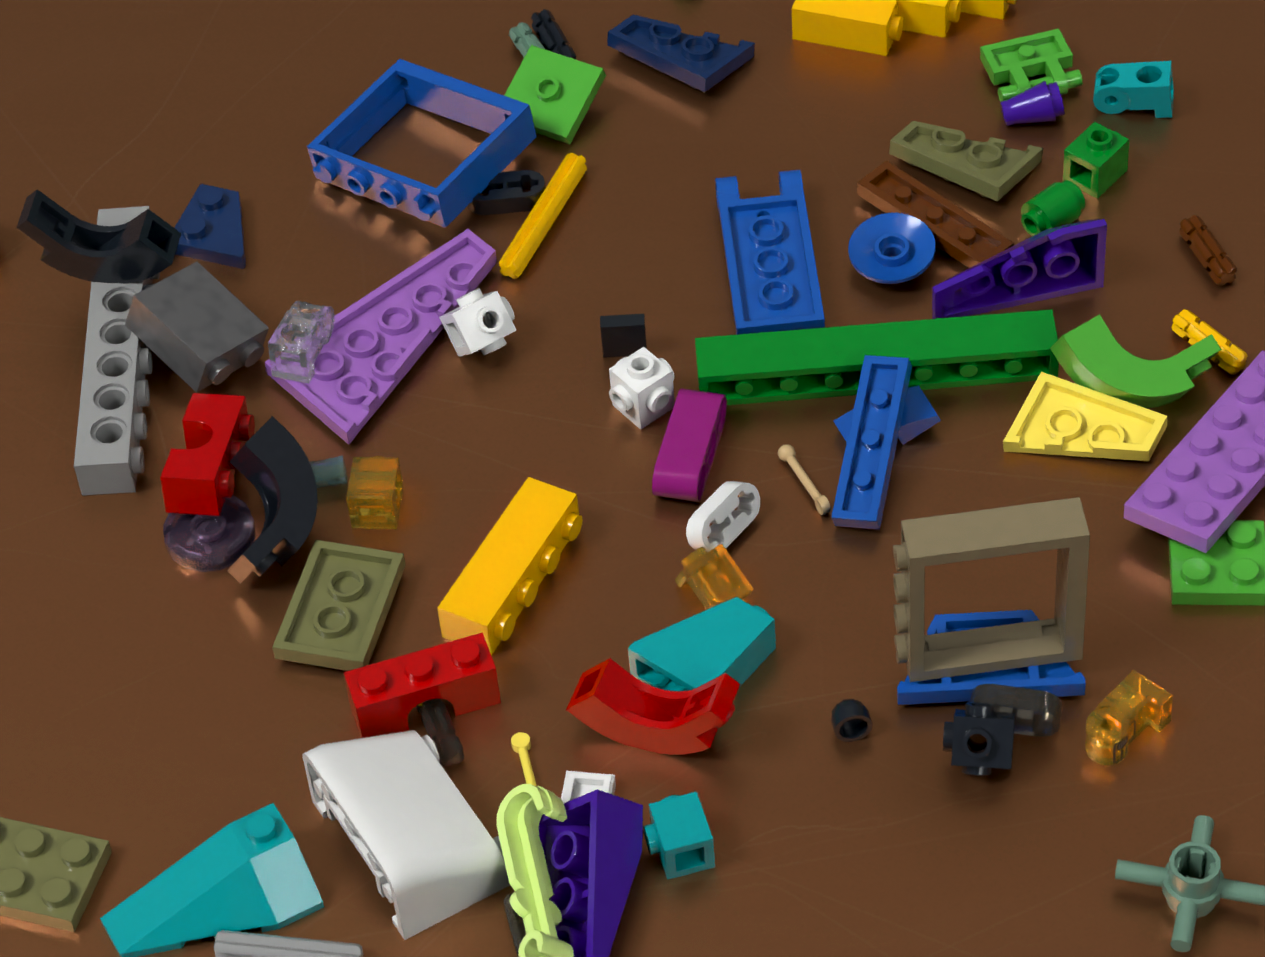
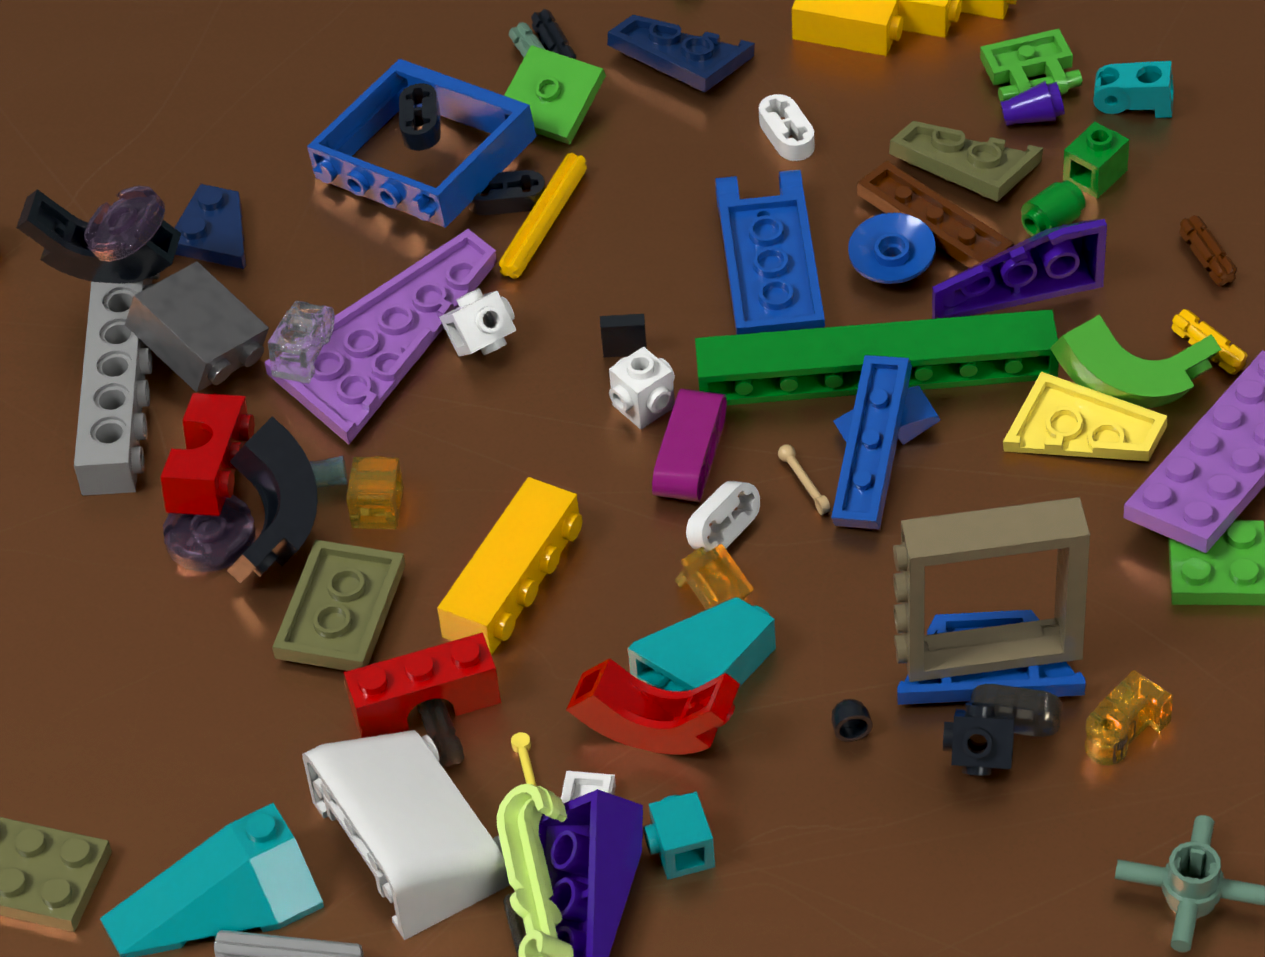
(124, 225): none -> clear purple tile
(413, 117): none -> black beam
(779, 130): none -> white beam

